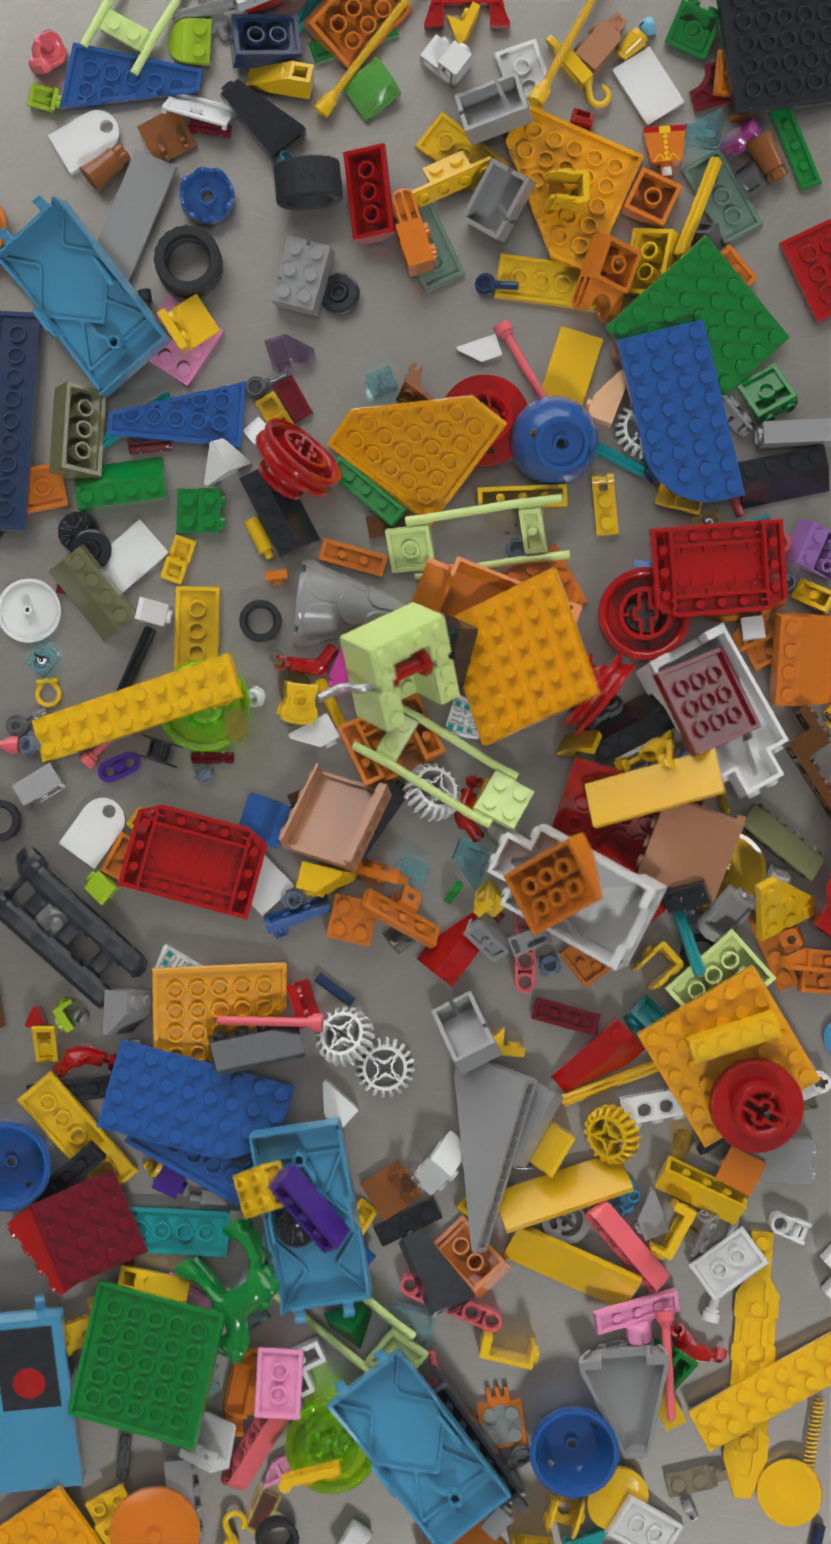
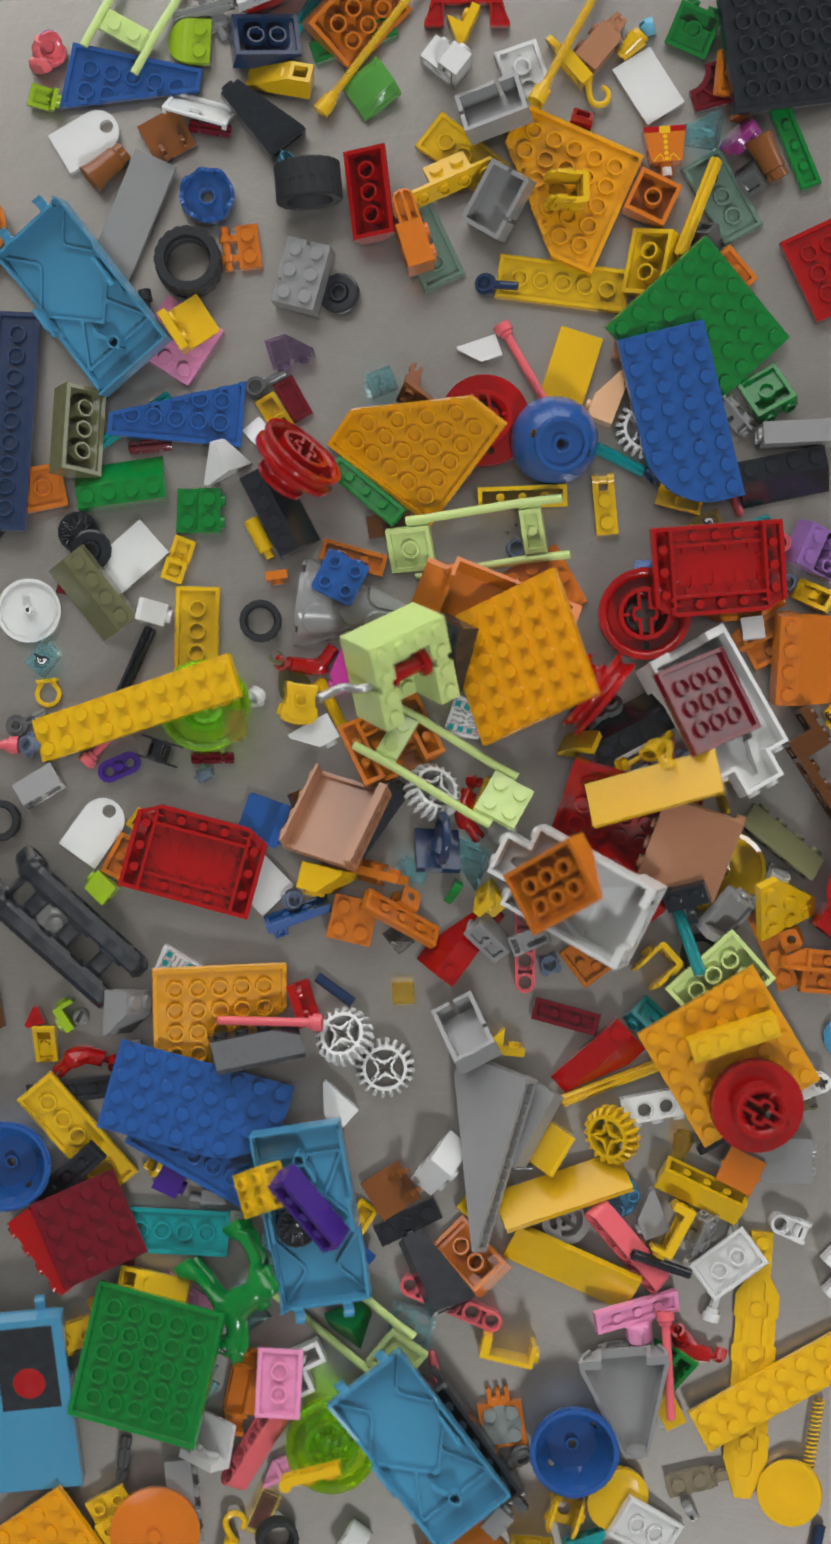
(248, 248): none -> orange plate
(340, 577): none -> blue bracket
(403, 992): none -> clear yellow tile
(437, 848): none -> dark blue tile
(606, 276): orange brick -> none
(665, 1265): none -> black piece

